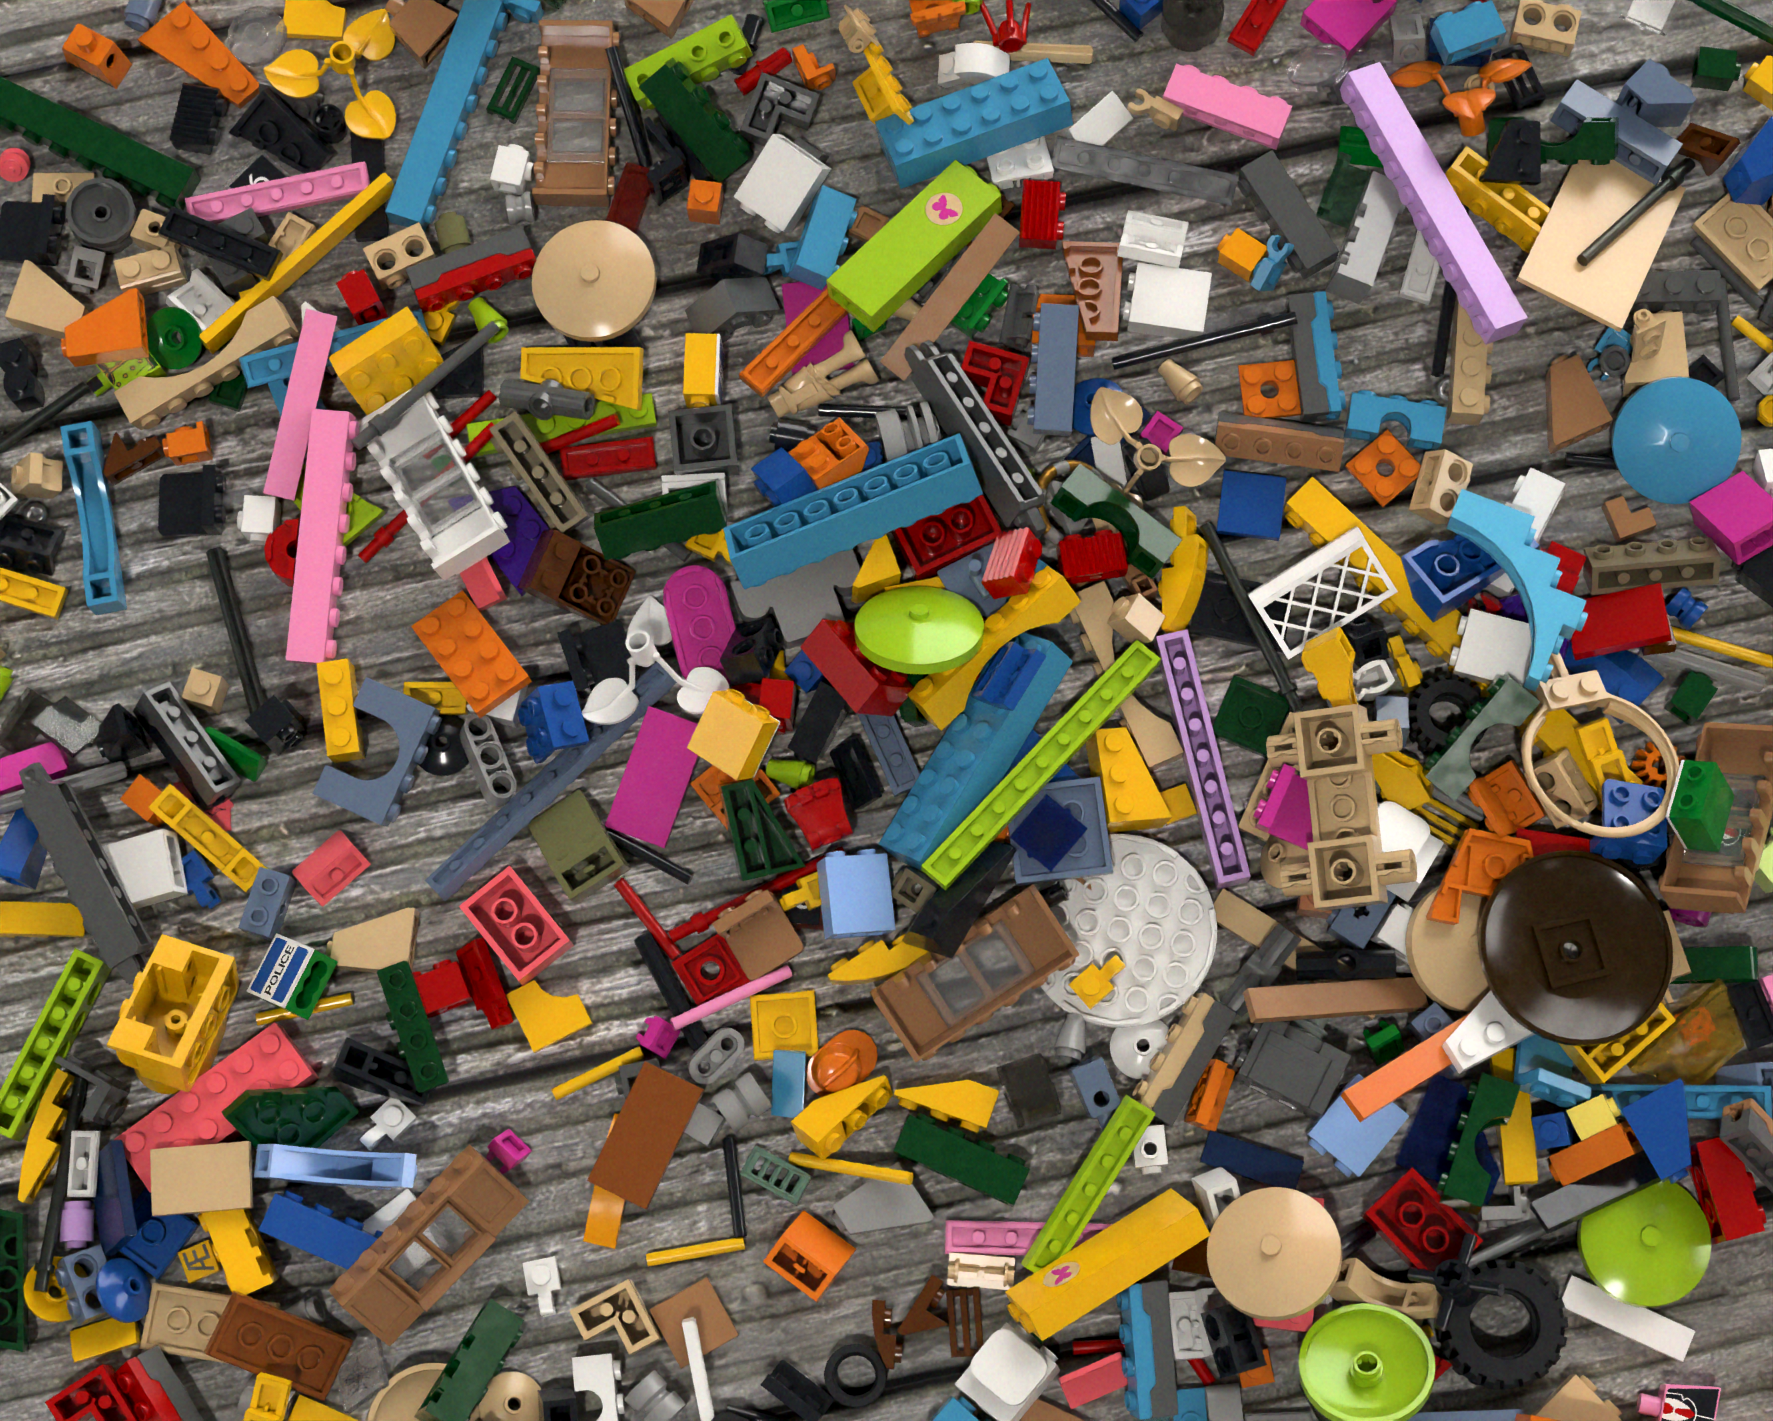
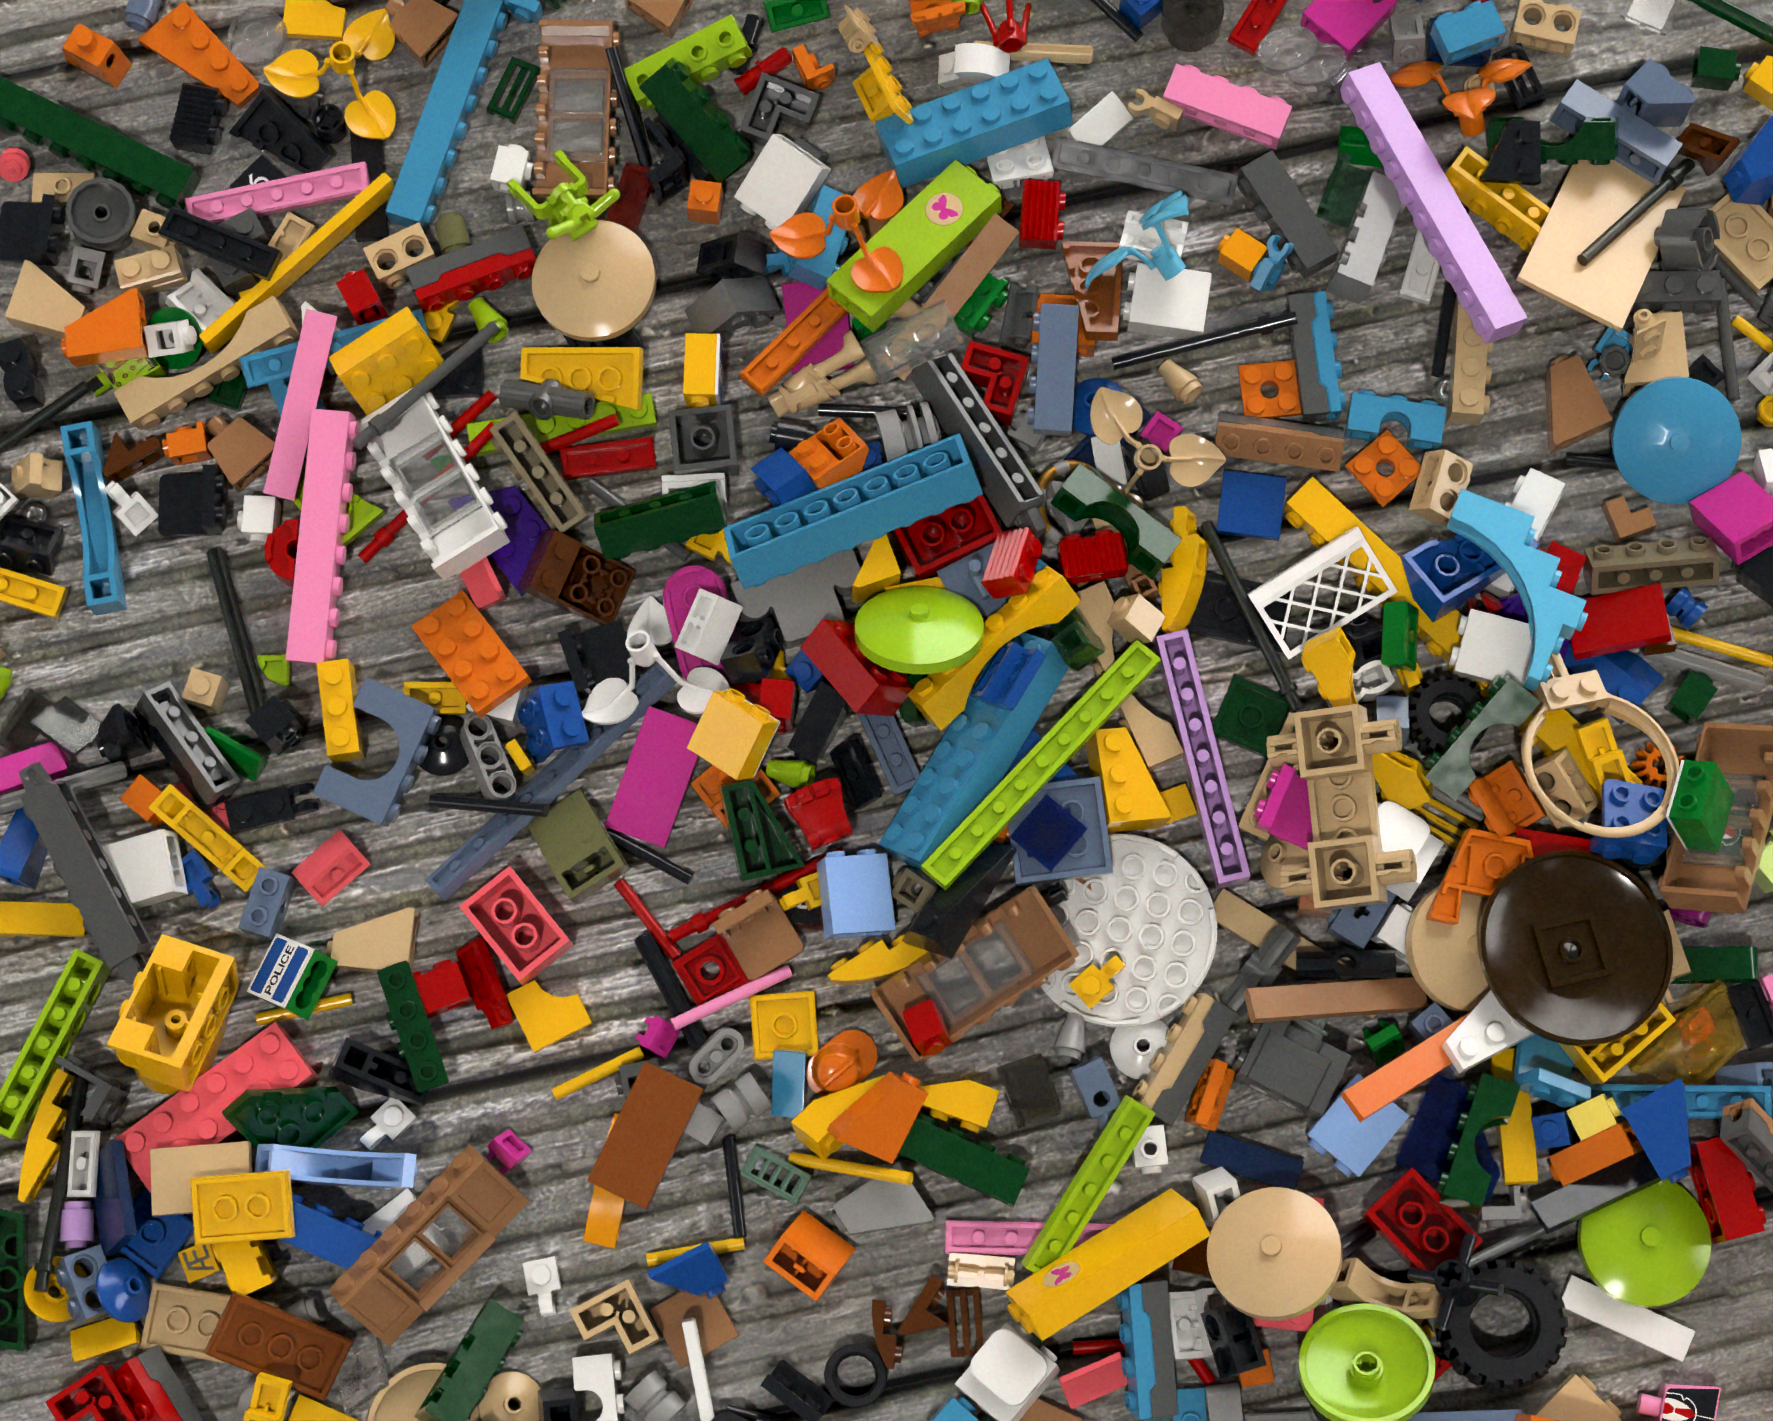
(132, 510): none -> white plate
(169, 338): none -> white brick
(239, 450): none -> medium nougat torso
(242, 1207): none -> yellow tile
(268, 808): none -> black hinge
(276, 669): none -> lime tile
(488, 805): none -> black bar
(519, 758): none -> yellow tile
(565, 206): none -> lime piece
(693, 1272): none -> blue slope
(708, 626): none -> white hinge
(881, 199): none -> orange plant
(881, 1116): none -> orange slope
(912, 342): none -> clear tile
(927, 1028): none -> red brick
(1076, 640): none -> clear green brick
(1164, 255): none -> medium azure plant
(1288, 51): none -> clear tile
(1400, 635): none -> green slope
(1688, 239): none -> dark grey brick

